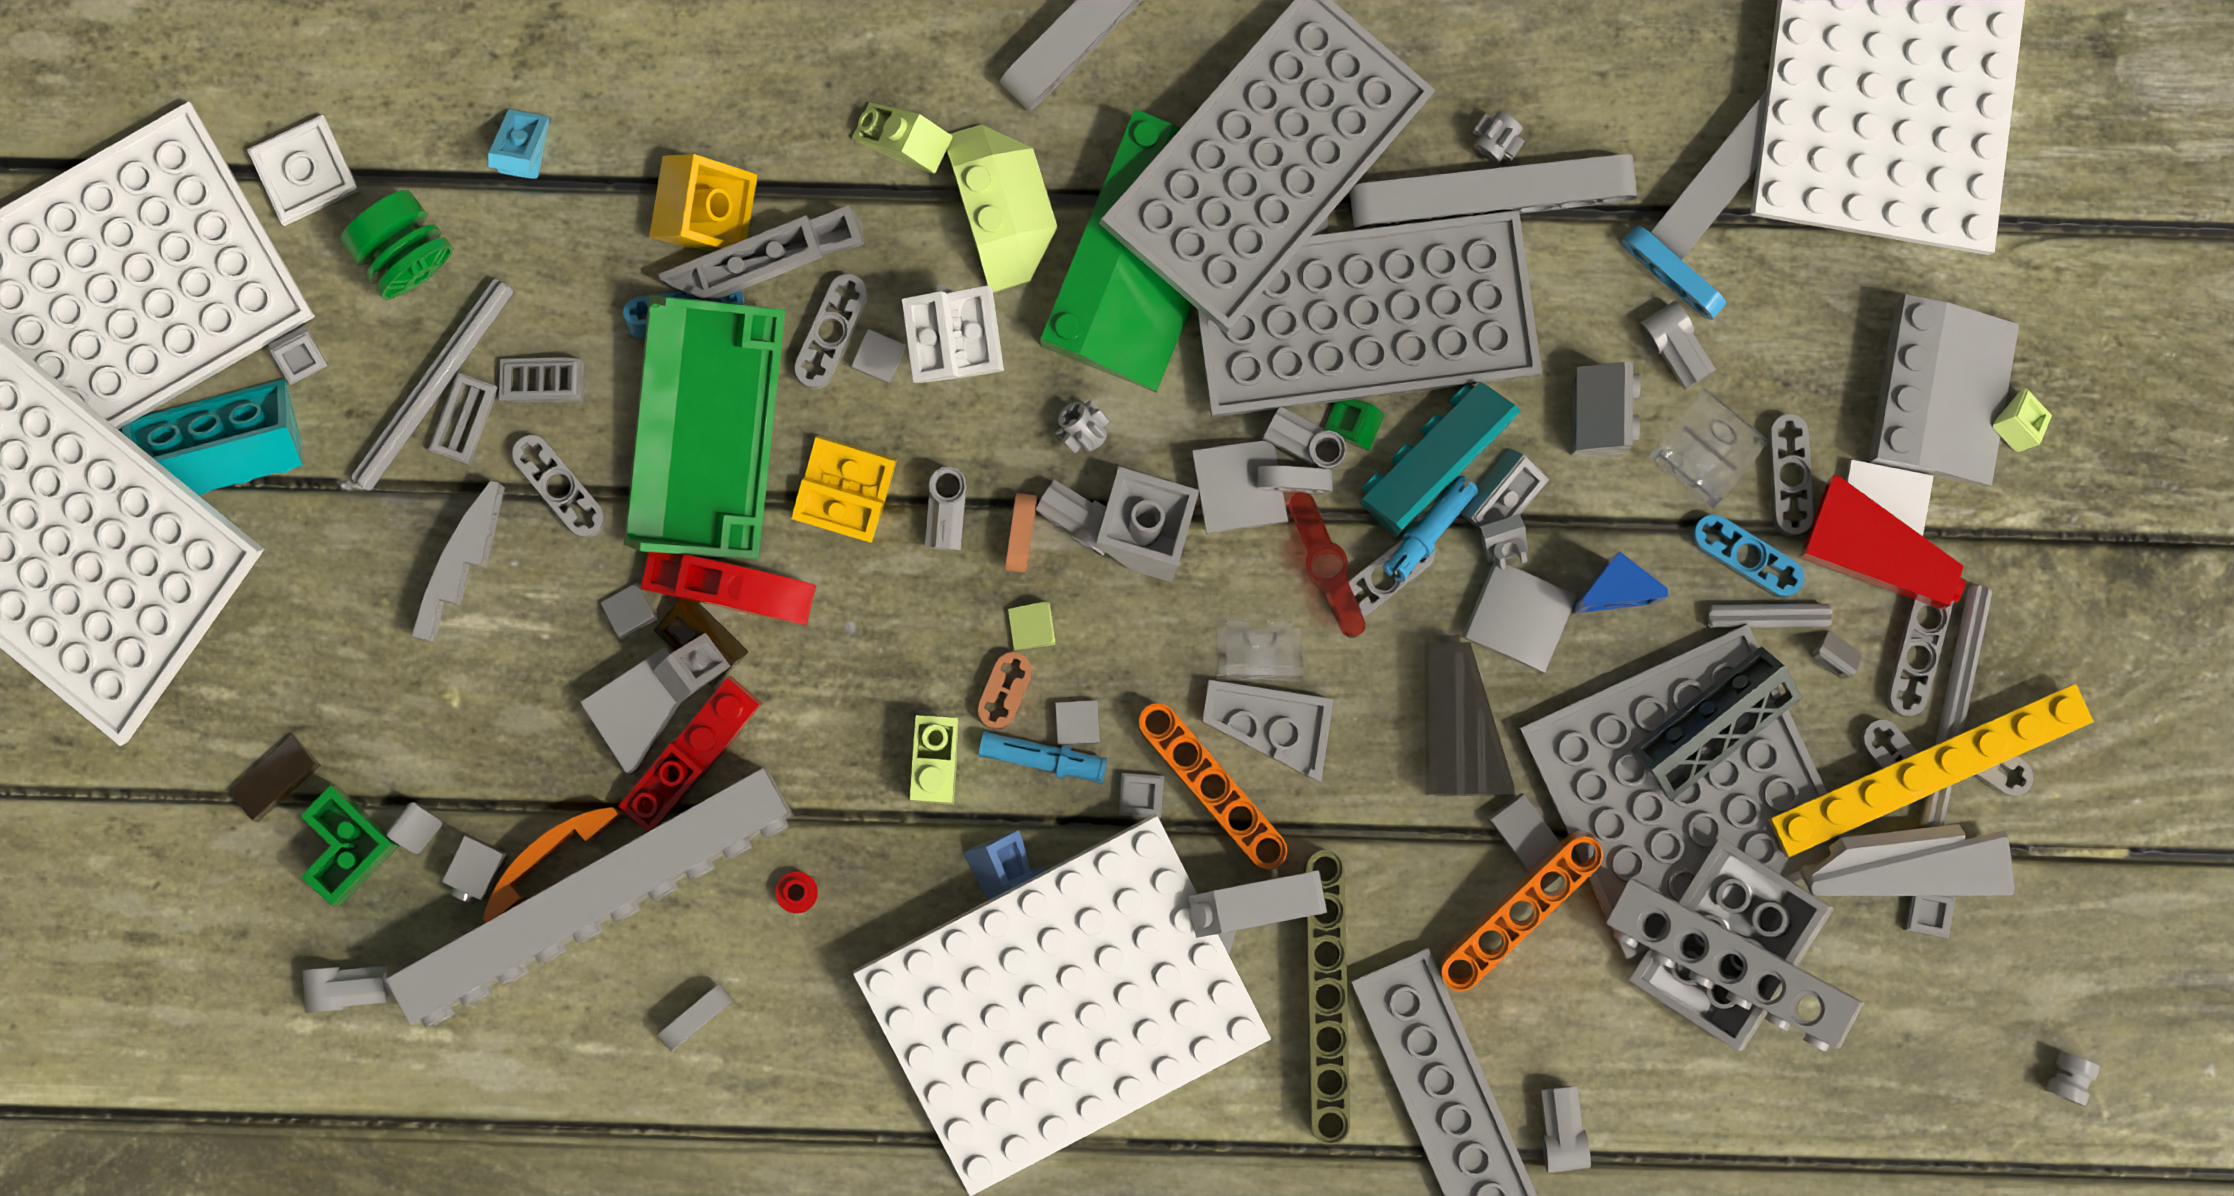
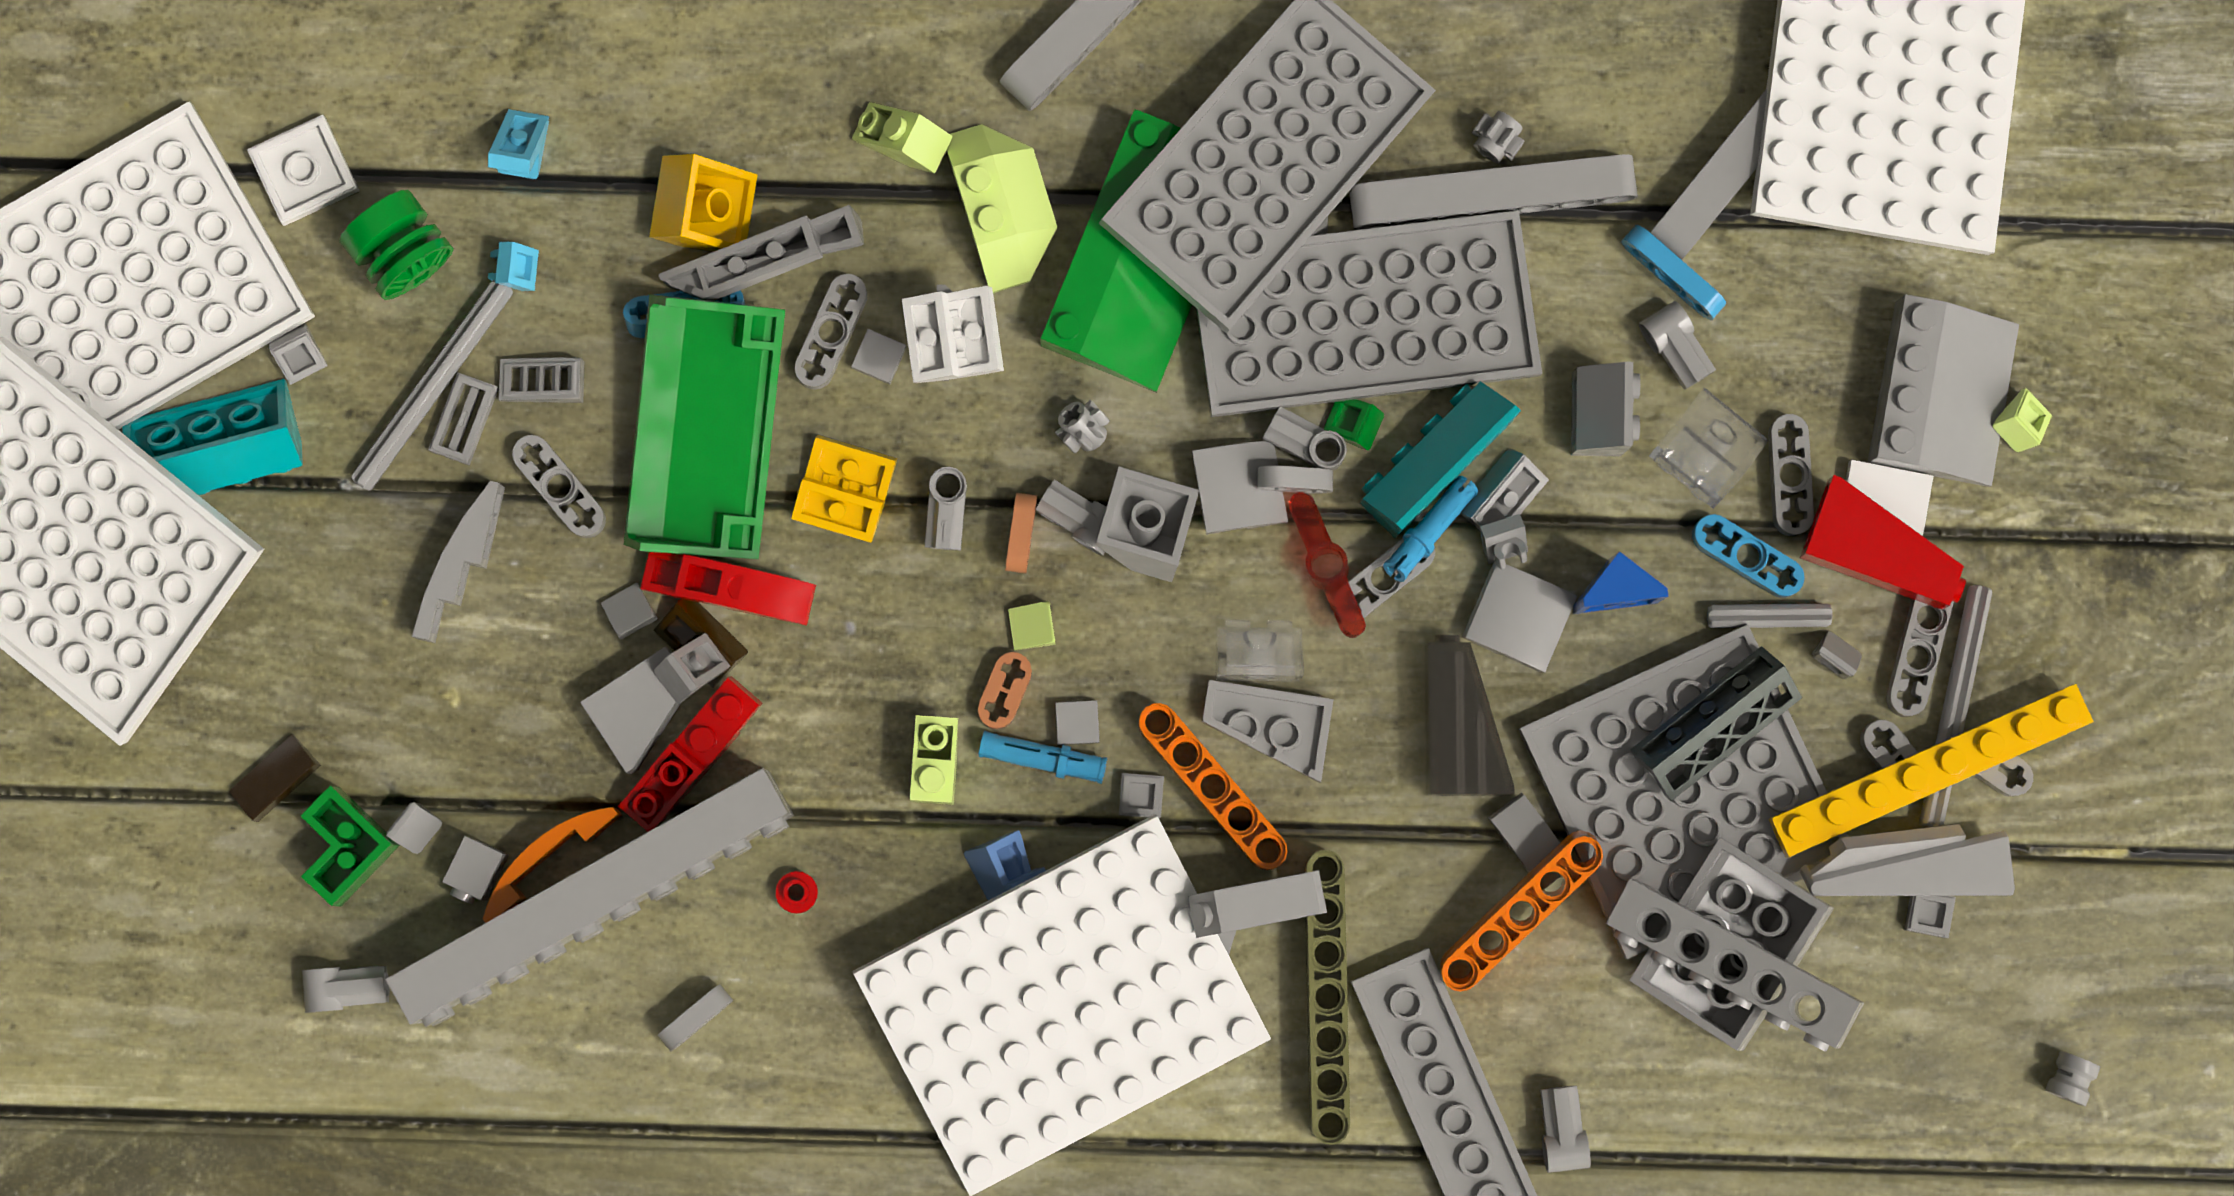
(515, 266): none -> medium azure tile

